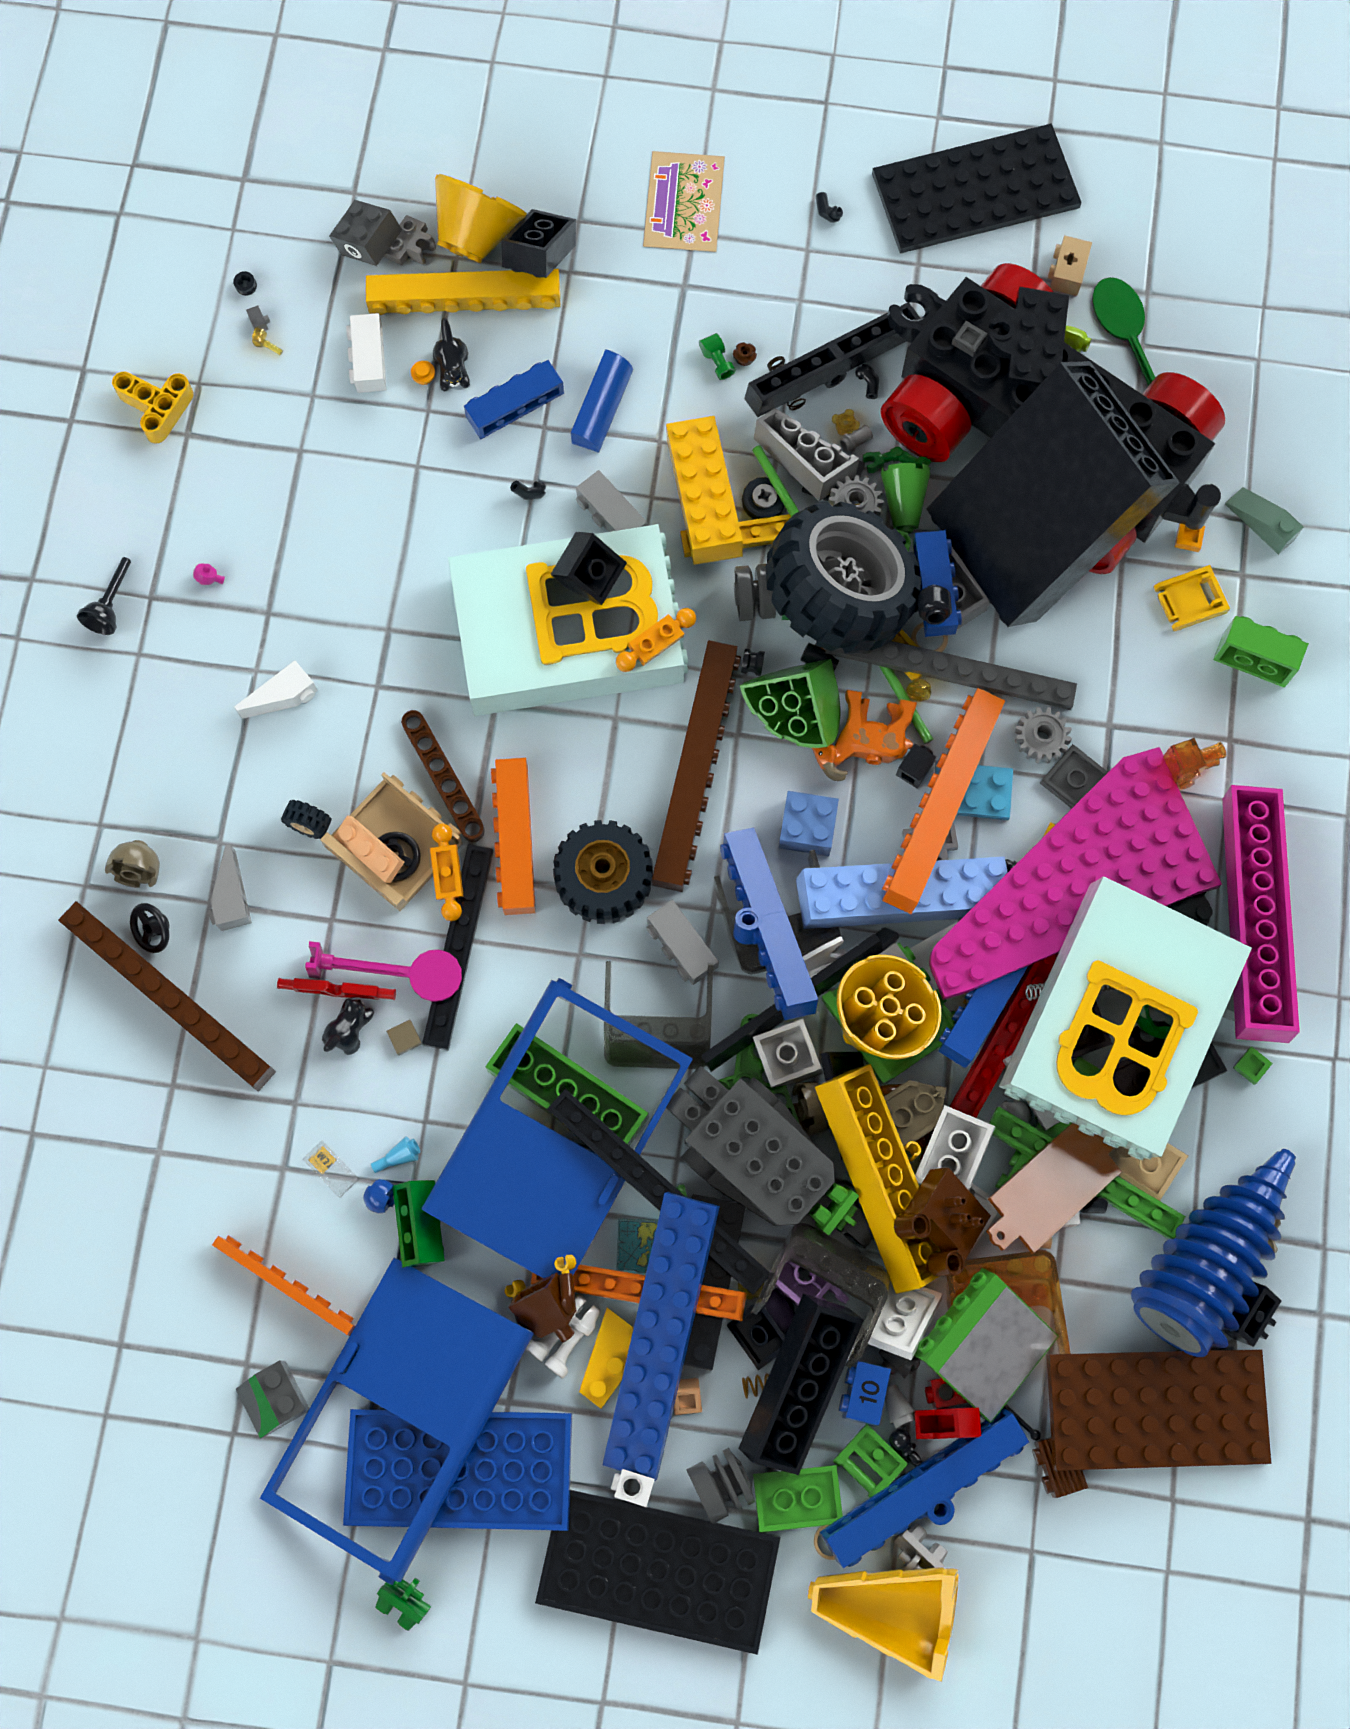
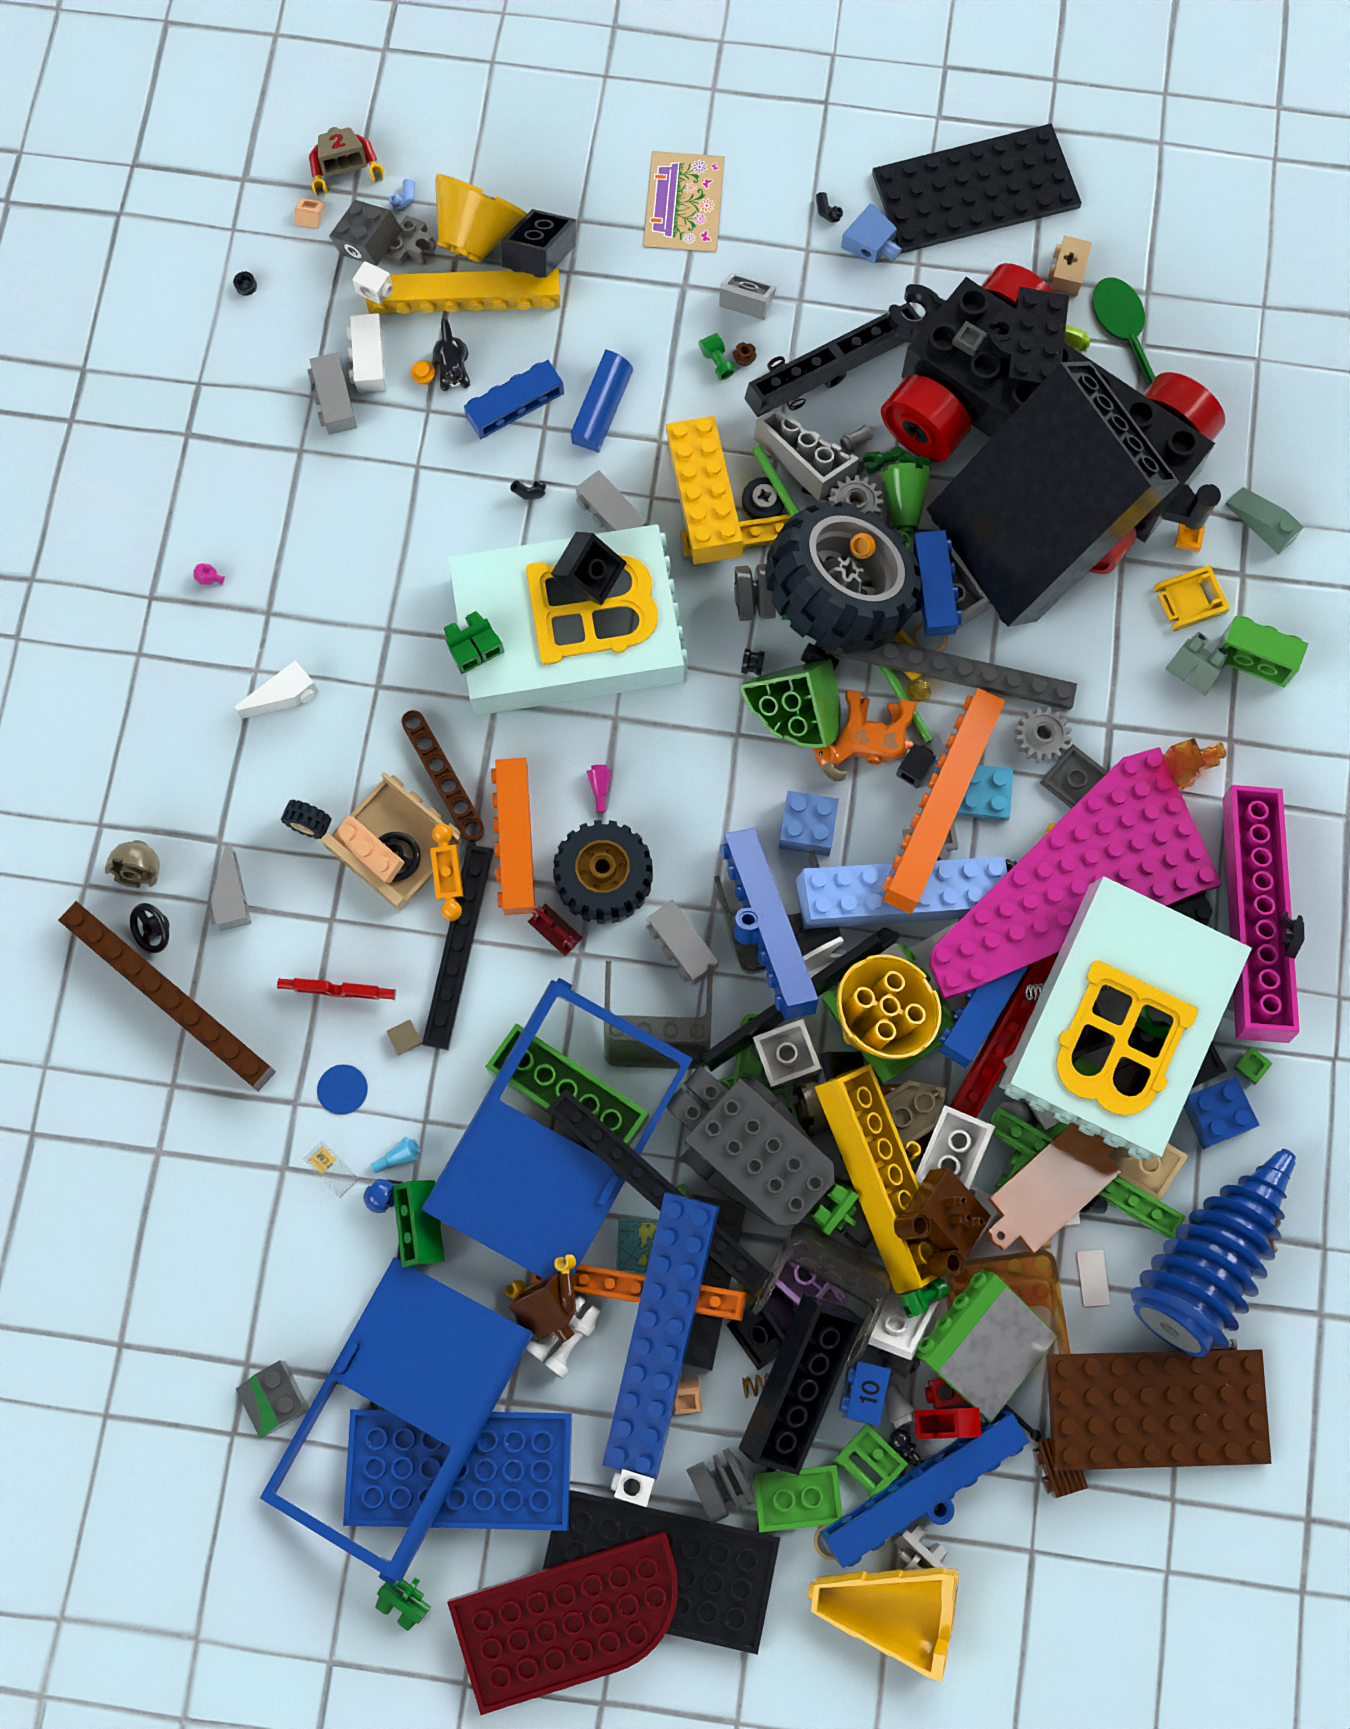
(99, 615): black piece -> none
(158, 400): yellow beam -> none
(257, 319): flat silver piece -> none
(258, 340): clear yellow hand -> none
(276, 1278): orange plate -> none
(308, 213): none -> light nougat slope
(331, 393): none -> light grey brick
(339, 153): none -> dark tan torso
(342, 1089): none -> blue sticker
(345, 1029): black animal -> none
(373, 283): none -> white brick
(401, 201): none -> light blue arm
(432, 975): dark pink piece -> none
(478, 633): none -> green hips
(554, 929): none -> dark red hinge
(566, 1622): none -> dark red plate
(599, 780): none -> dark pink cone
(607, 1359): yellow wing -> none
(655, 639): light orange plate -> none
(695, 766): reddish brown brick -> none
(746, 296): none -> light grey slope
(843, 428): clear yellow plate -> none
(862, 546): none -> light orange plate
(868, 374): black arm -> none
(871, 236): none -> medium blue torso
(915, 1301): none -> green leg
(934, 604): black head -> none
(1093, 1278): none -> white sticker
(1193, 654): none -> sand green hips
(1220, 1112): none -> blue brick
(1255, 1321): black brick -> none
(1293, 934): none -> black plate

